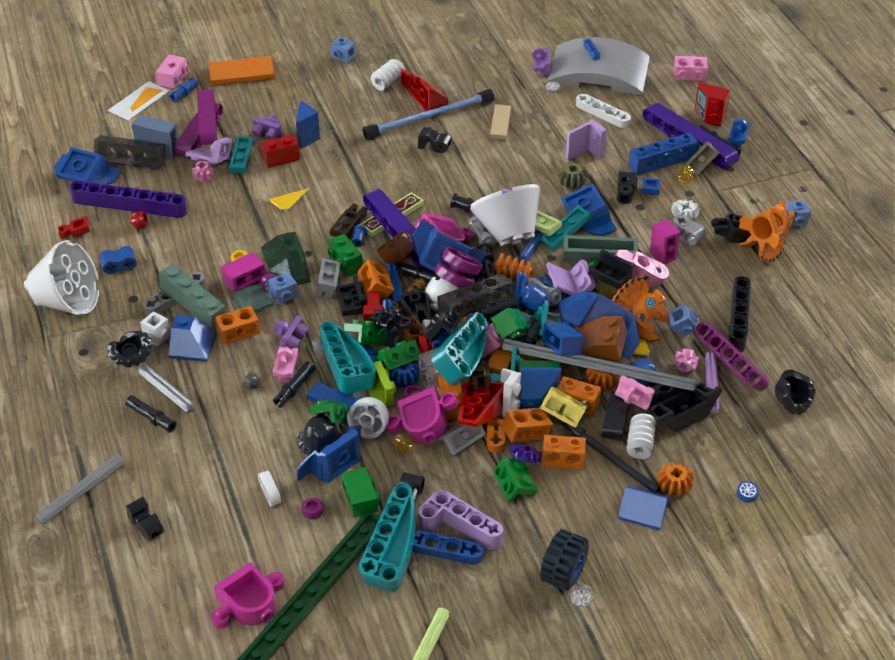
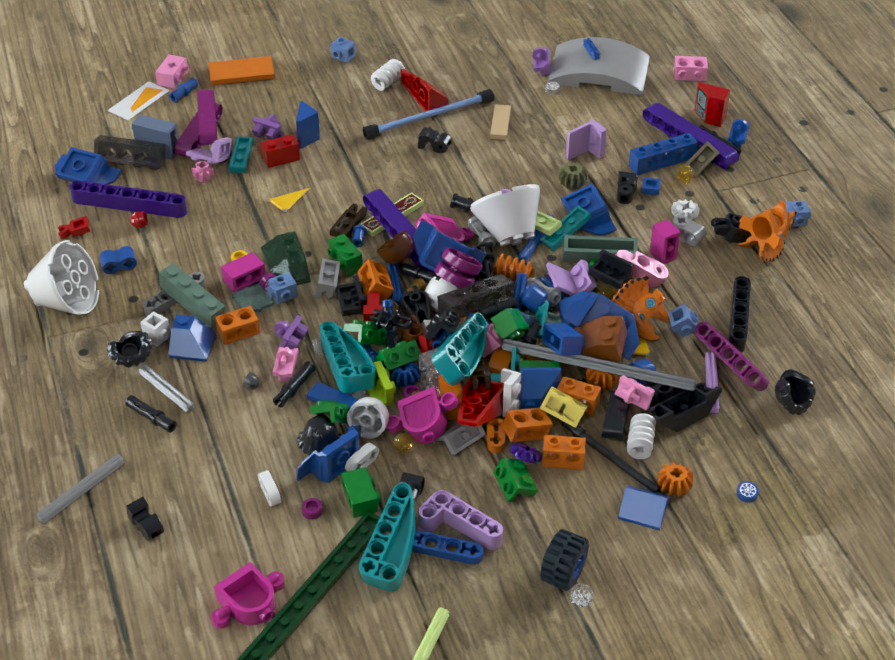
(362, 457): none -> white beam
(616, 117): white beam -> none
(686, 360): bright pink gear -> none

